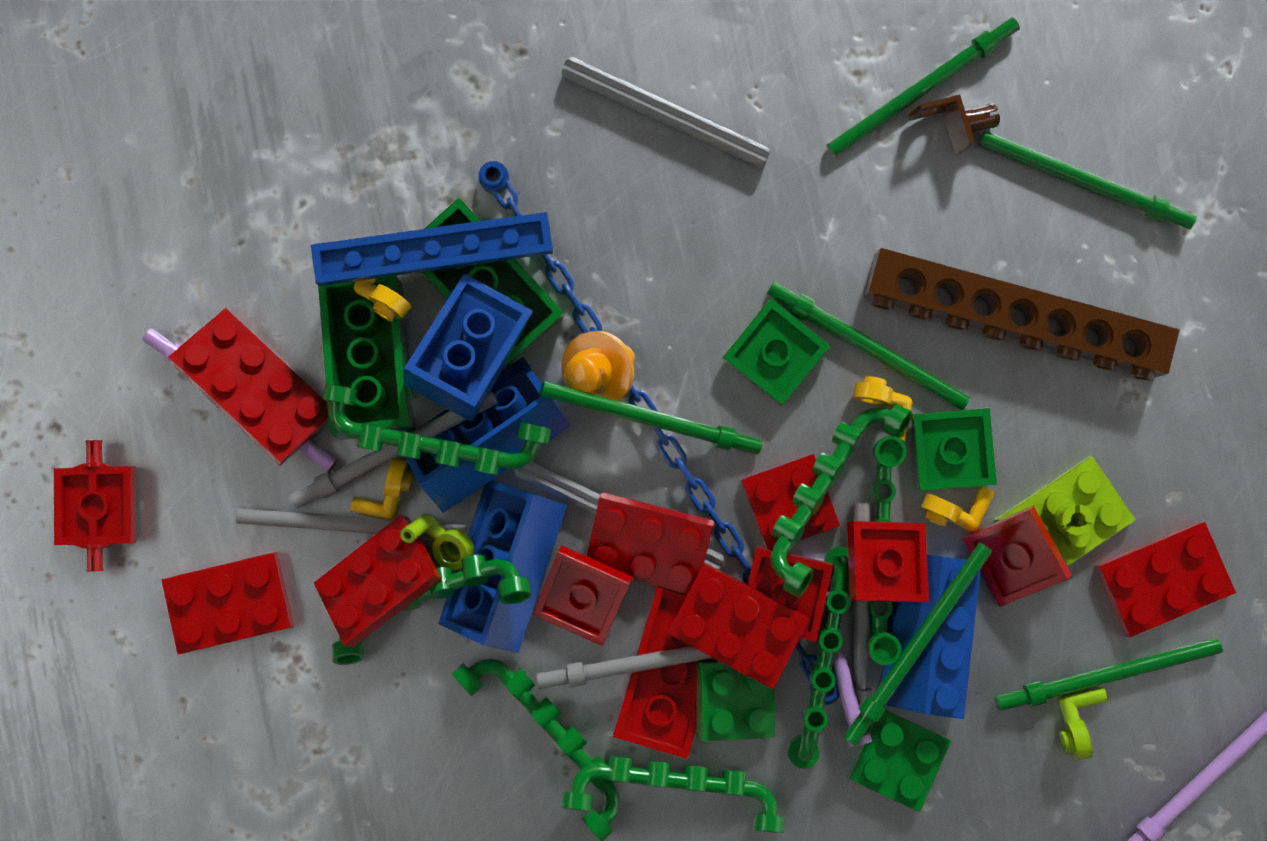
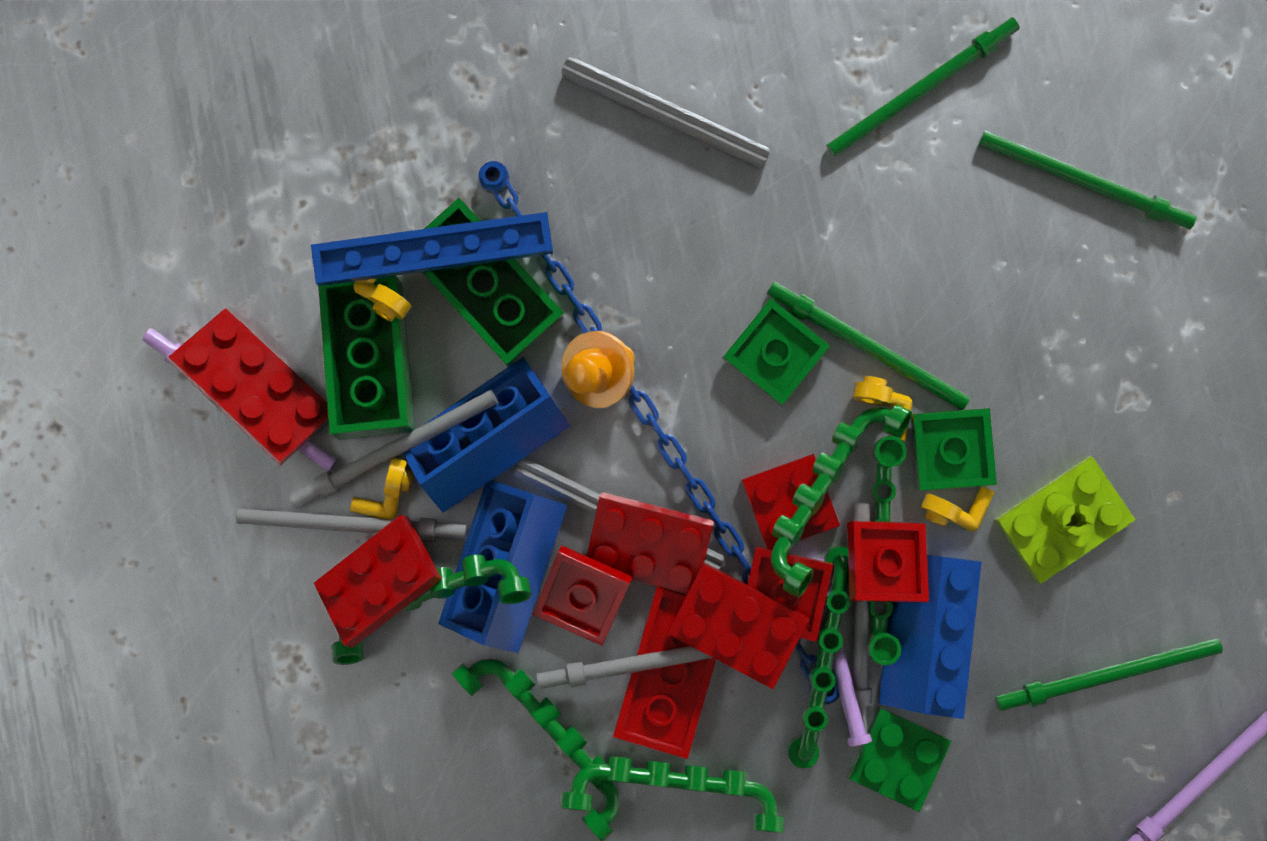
(94, 505): red plate -> none
(227, 603): red plate -> none
(443, 546): lime plate -> none
(446, 451): green bar -> none
(466, 347): blue slope -> none
(721, 437): green bar -> none
(732, 704): green plate -> none
(874, 706): green bar -> none
(957, 120): reddish brown bracket -> none
(1022, 556): red plate -> none
(1076, 738): lime plate -> none
(1152, 341): reddish brown brick -> none
(1165, 579): red plate -> none

